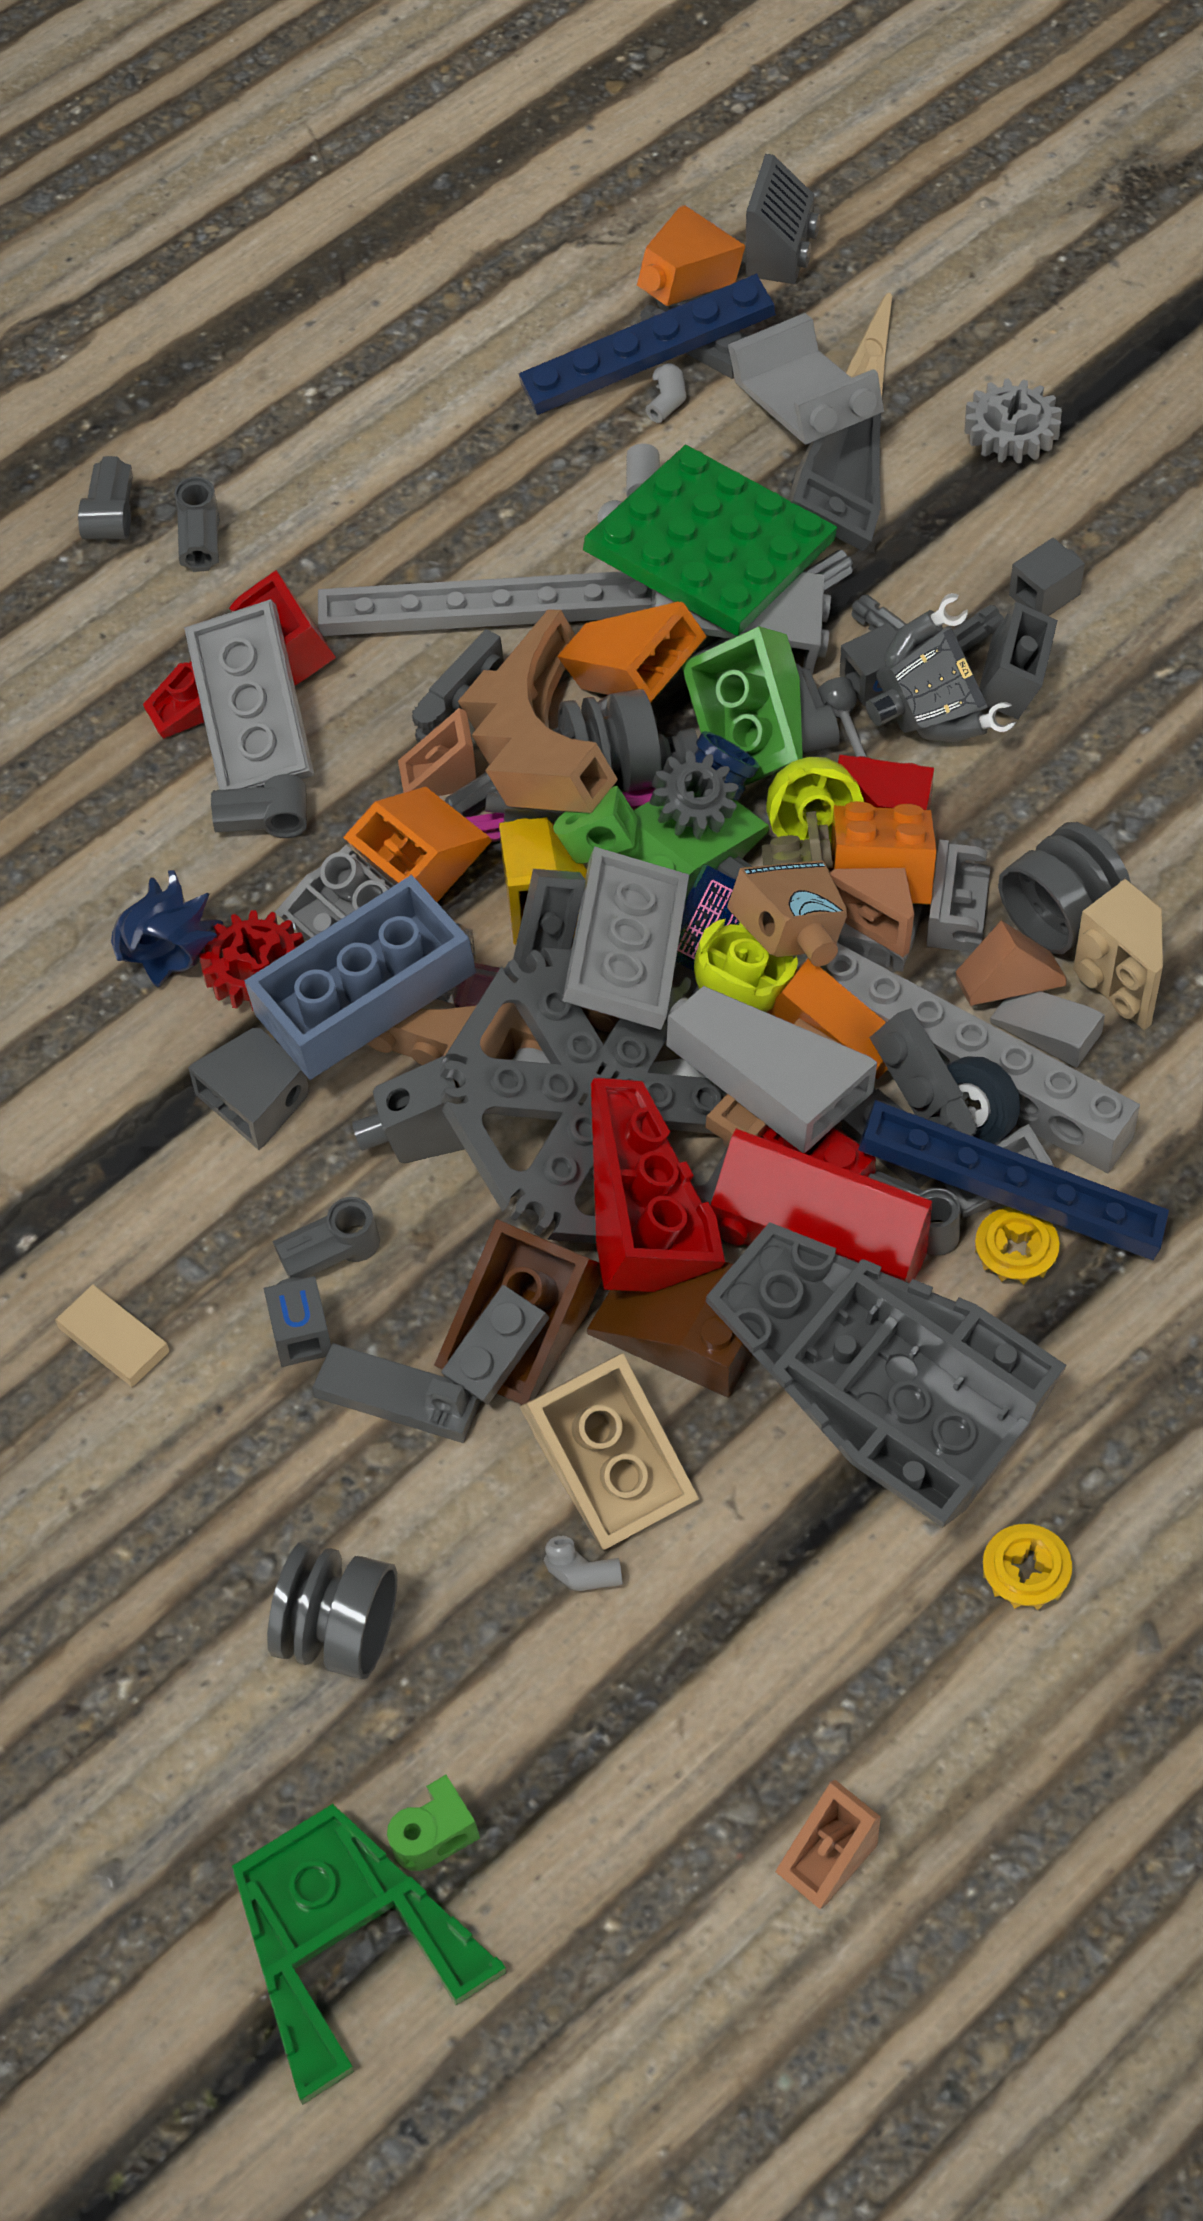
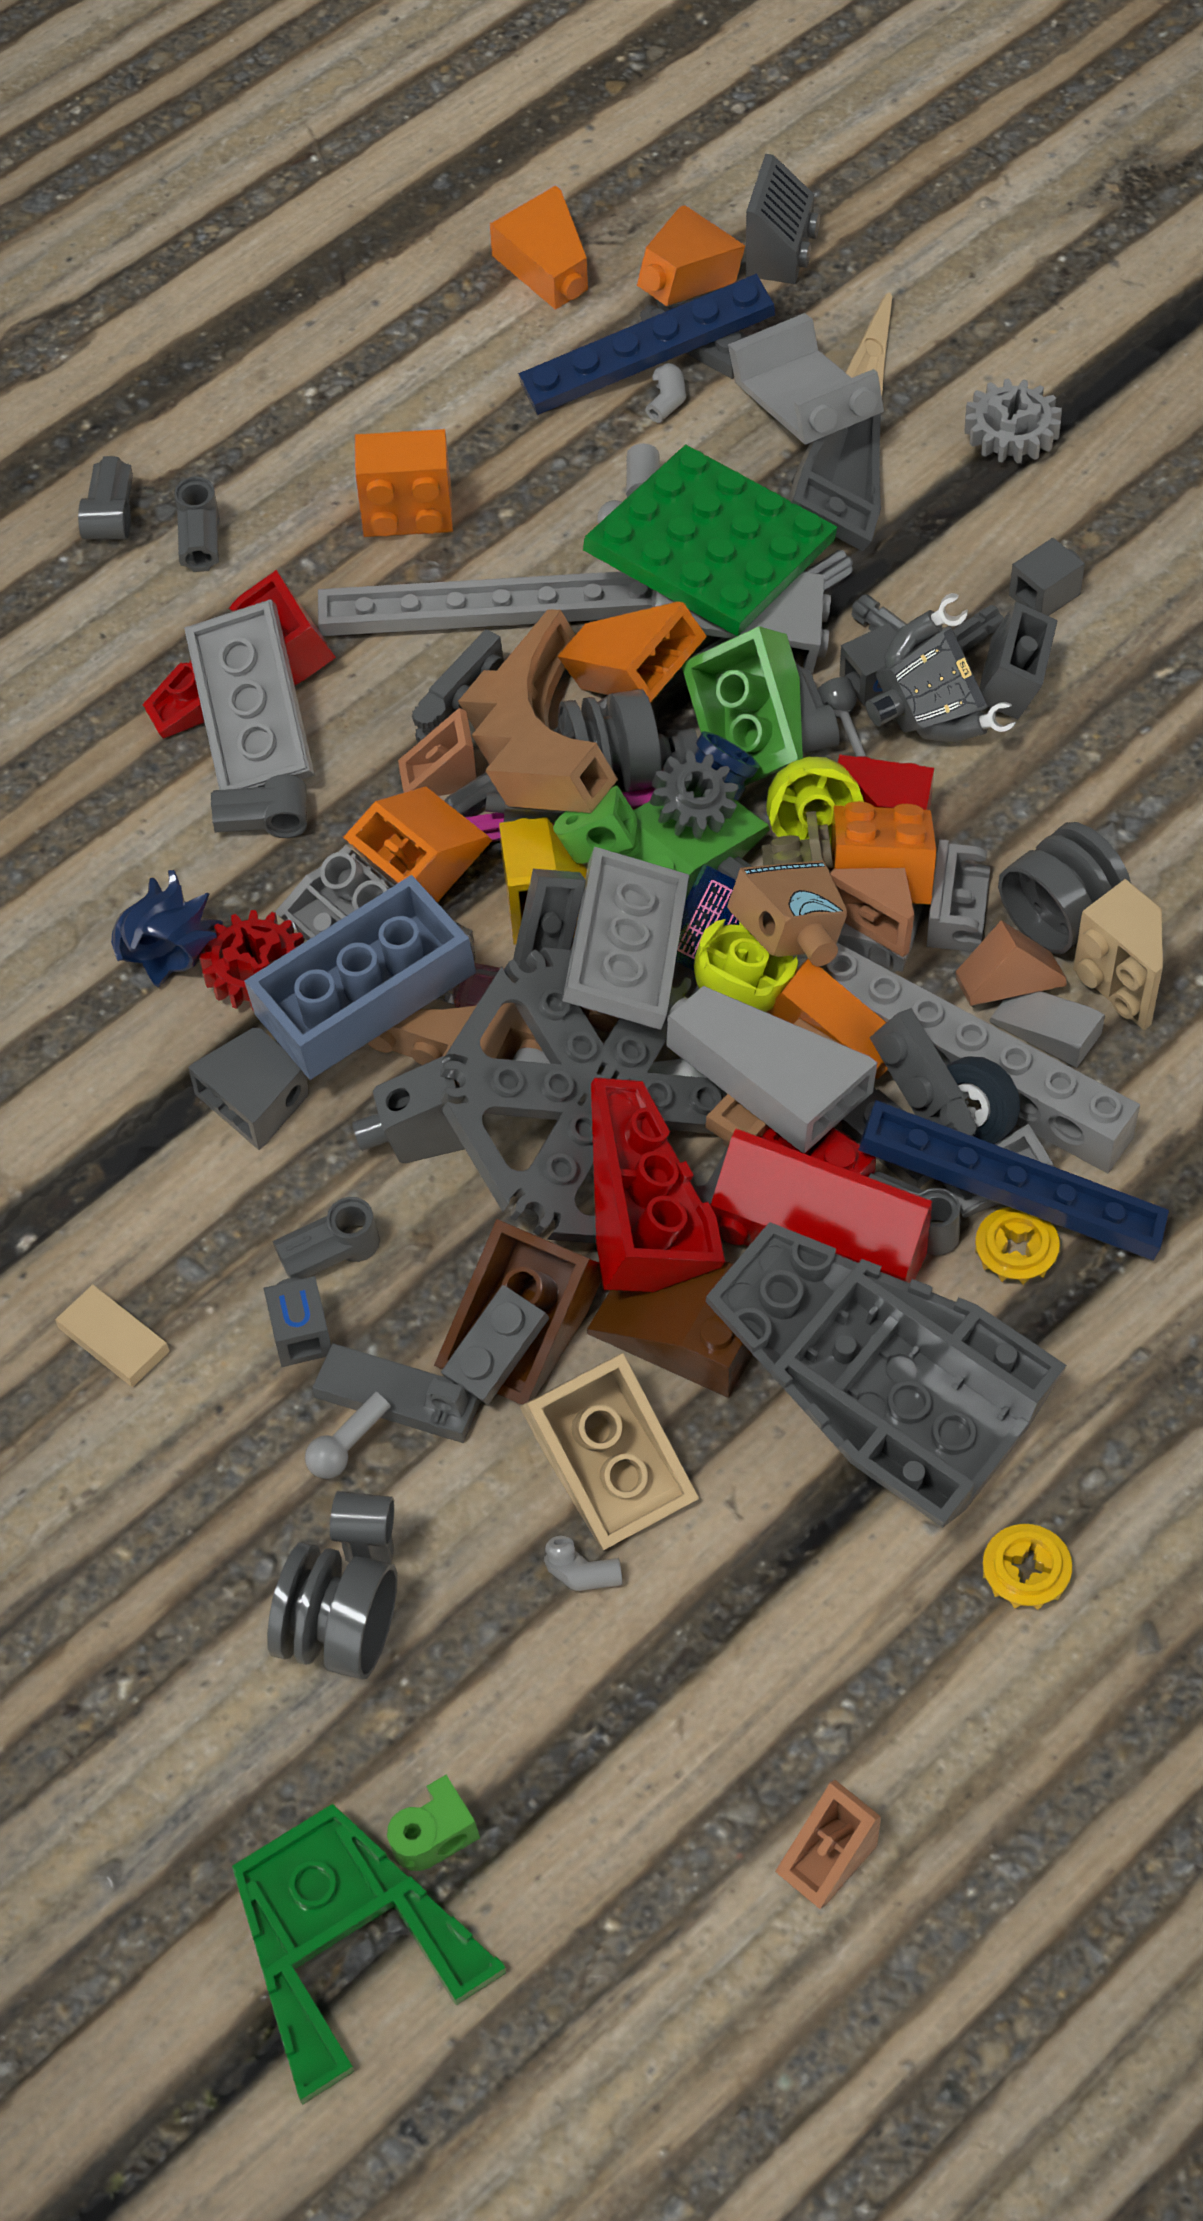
(328, 1455): none -> light grey bar
(363, 1525): none -> dark grey piece
(403, 483): none -> orange brick
(542, 248): none -> orange slope

